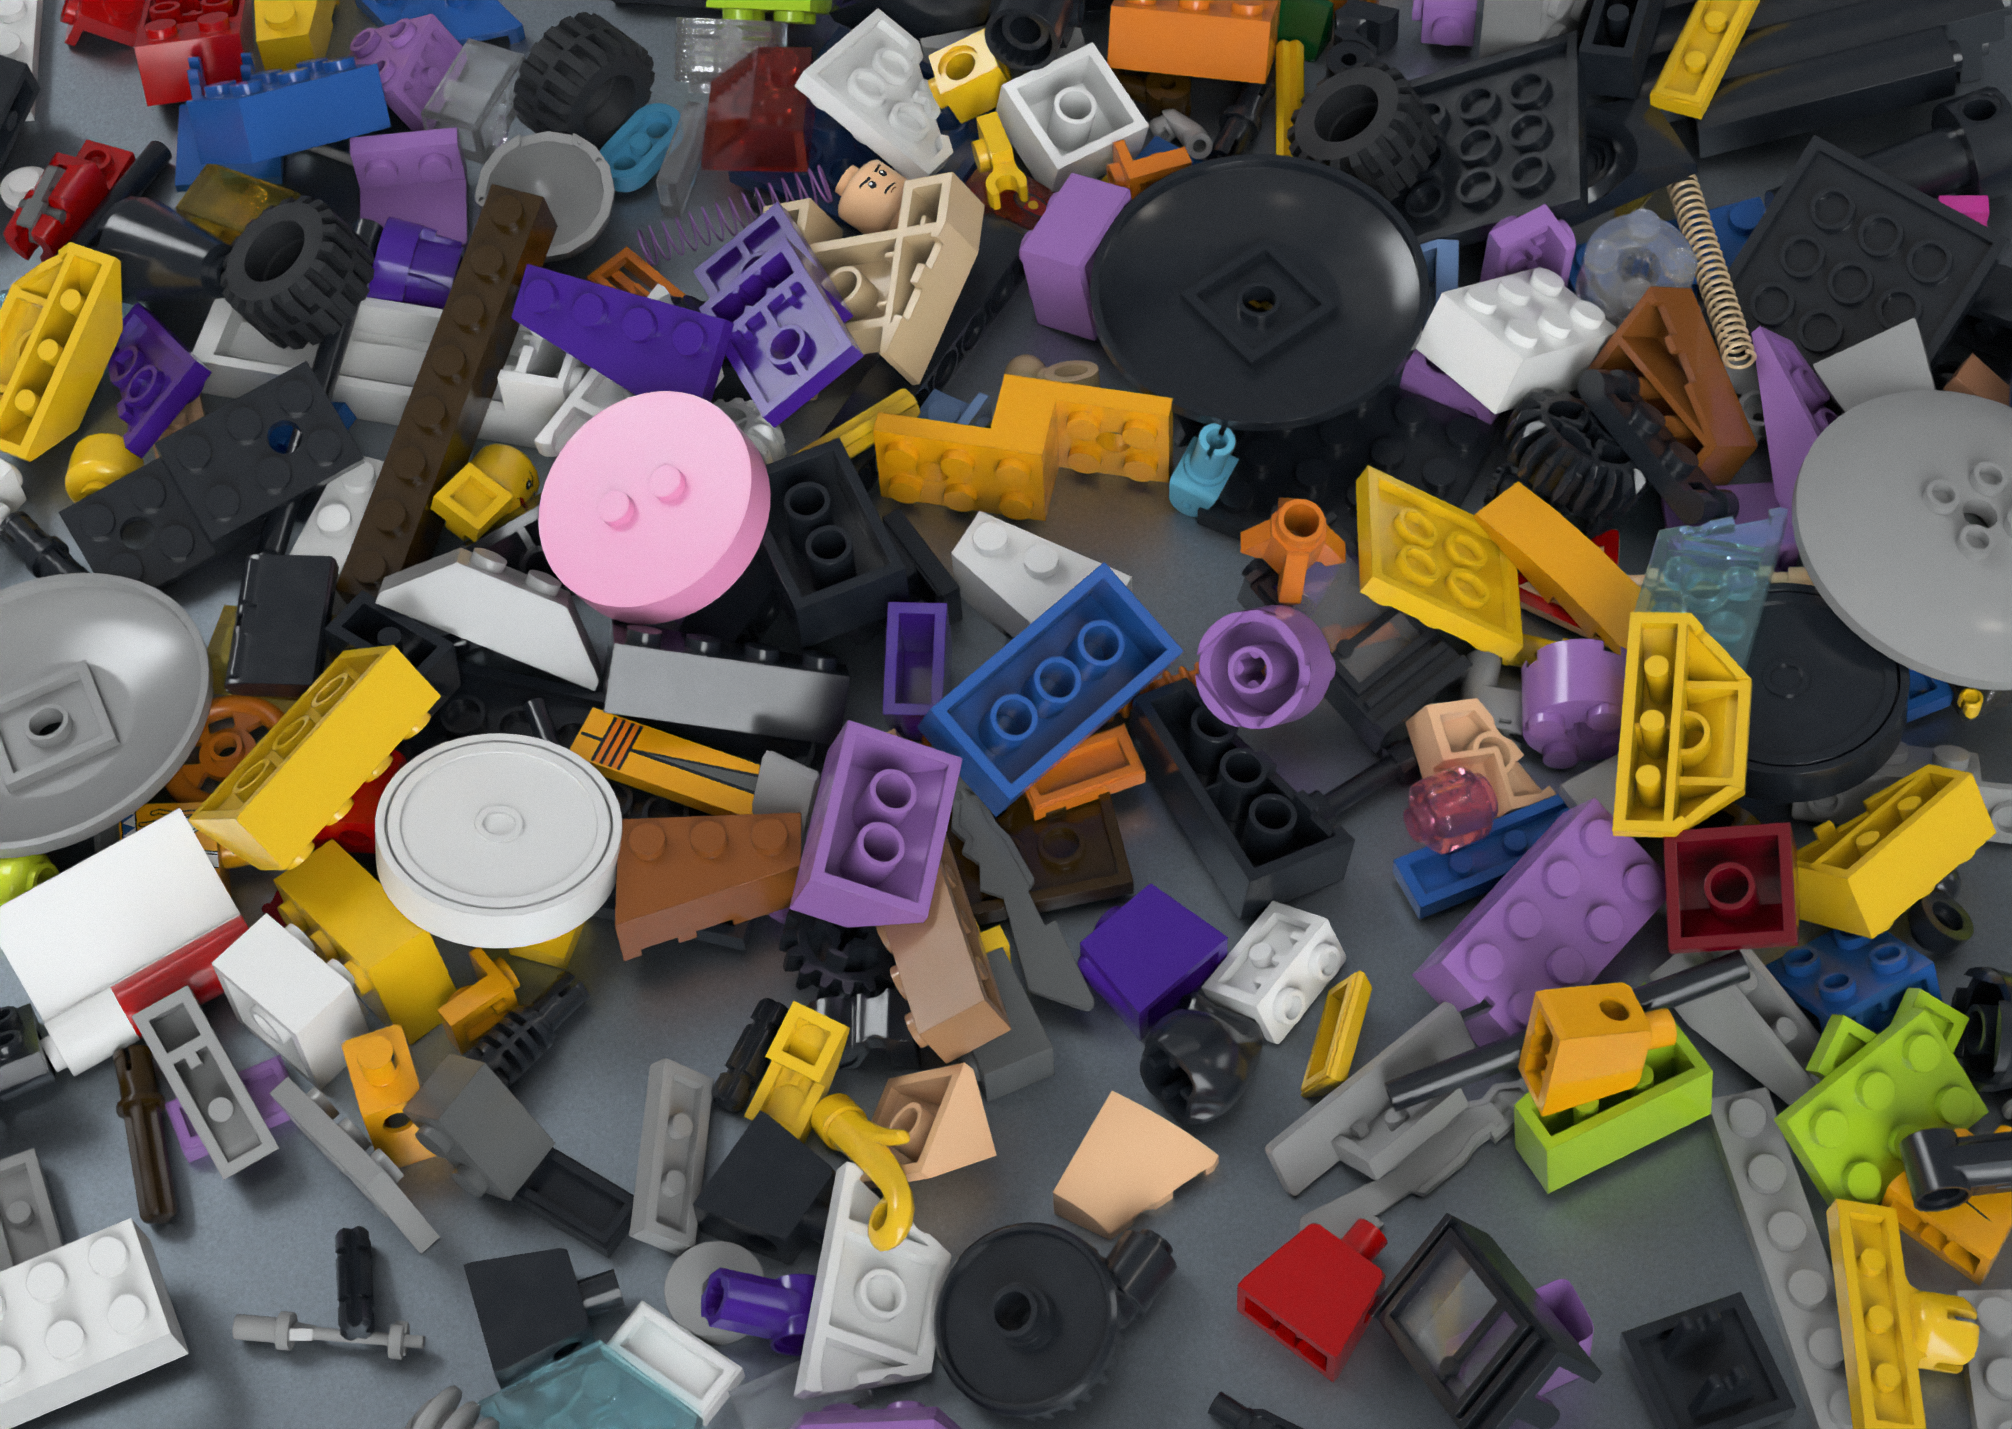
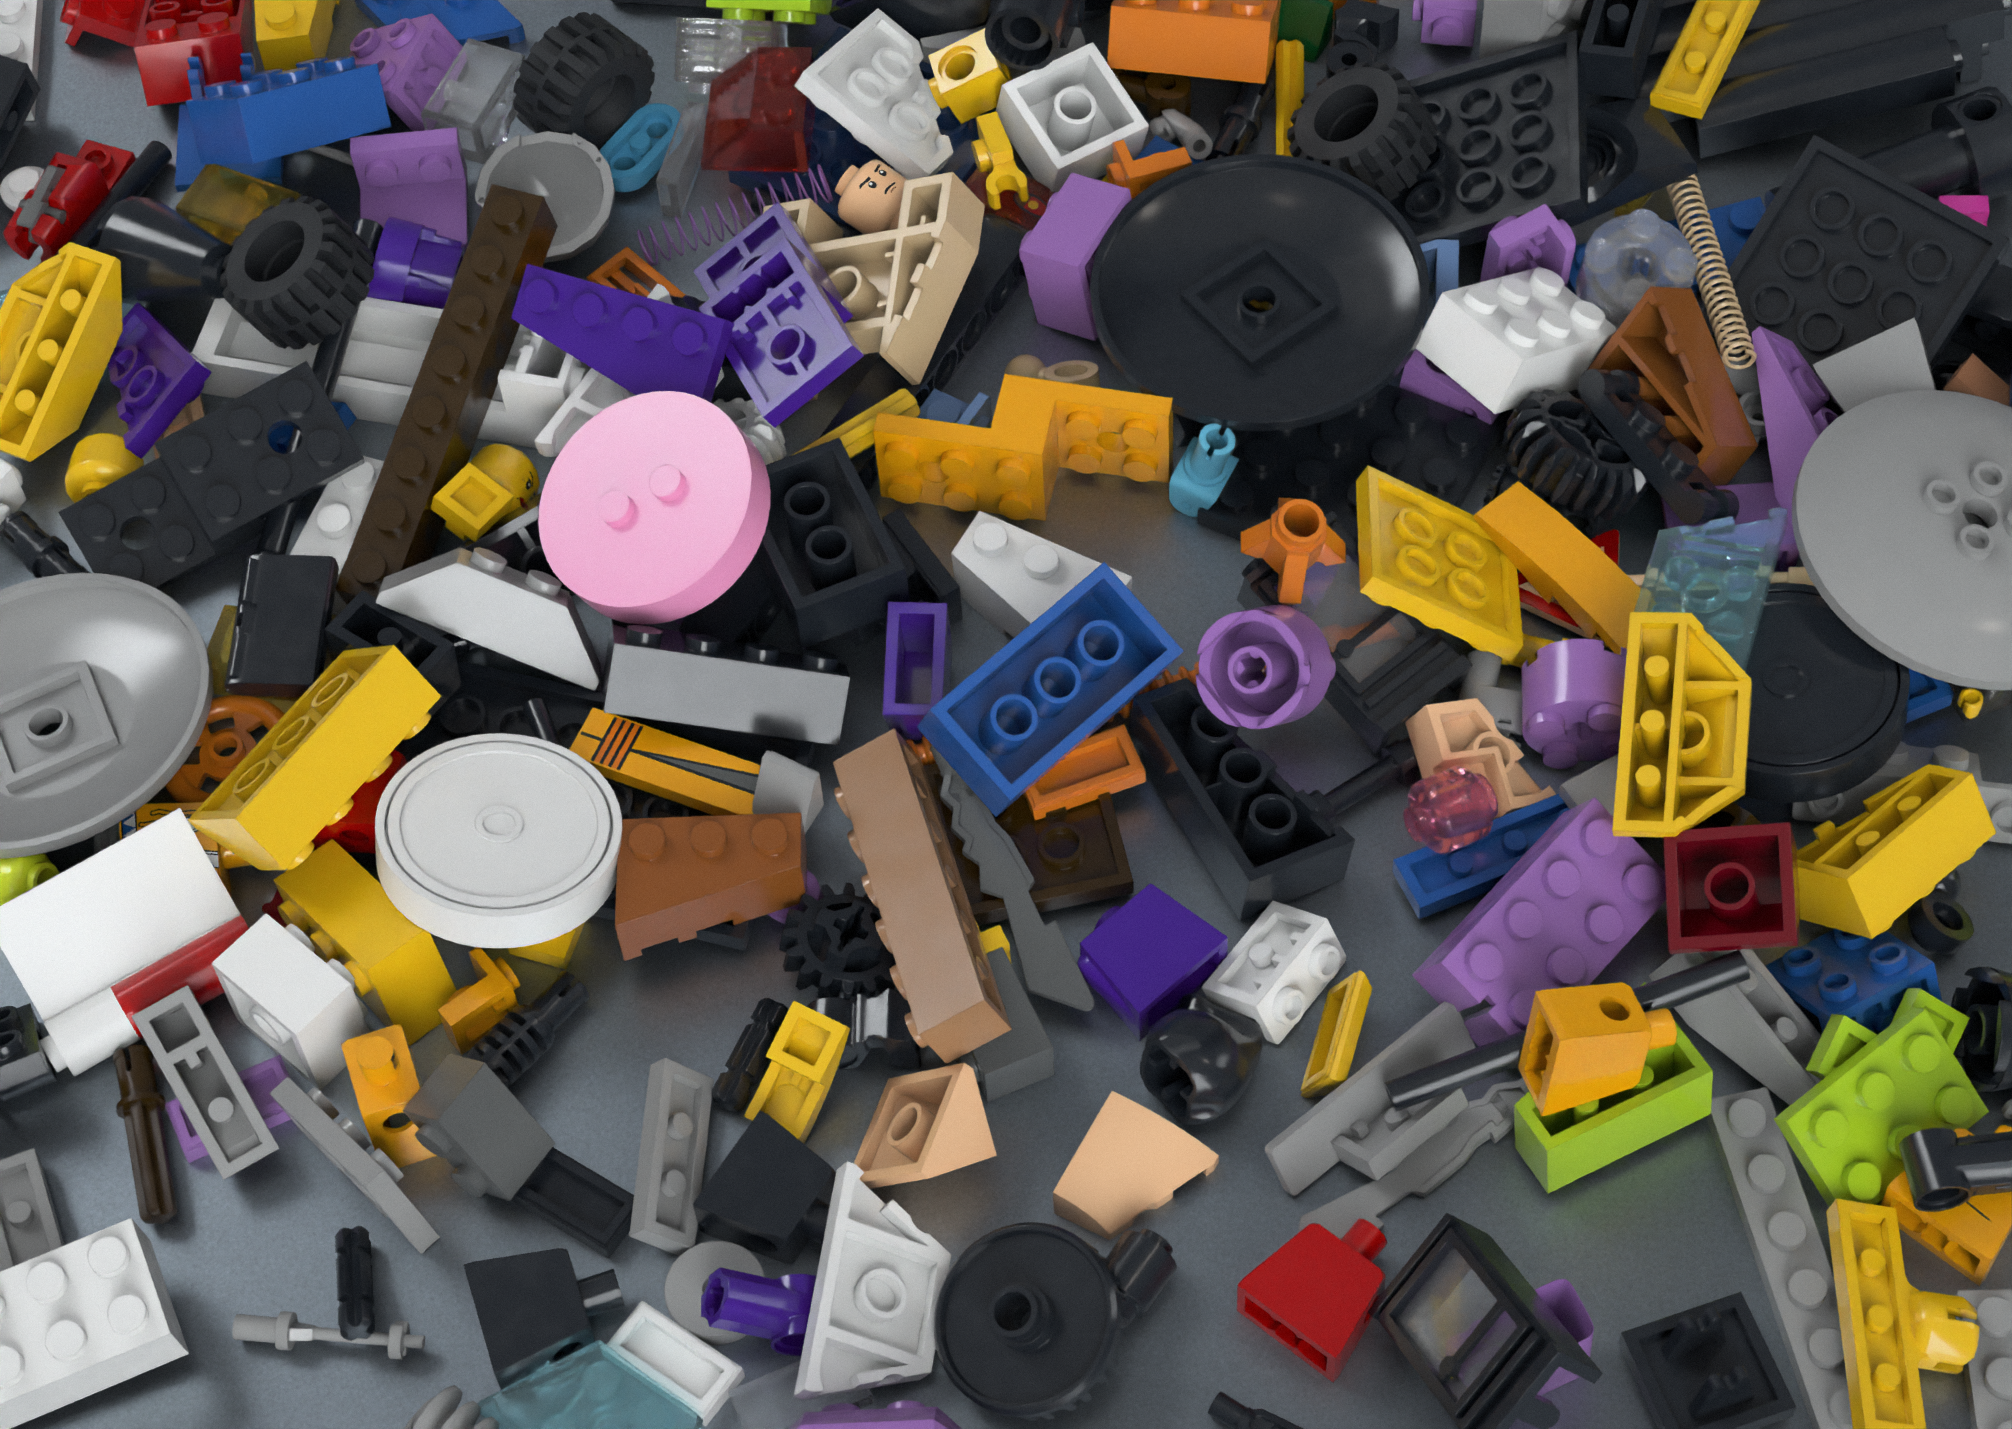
(847, 1129): yellow plant -> none
(876, 830): medium lavender slope -> none

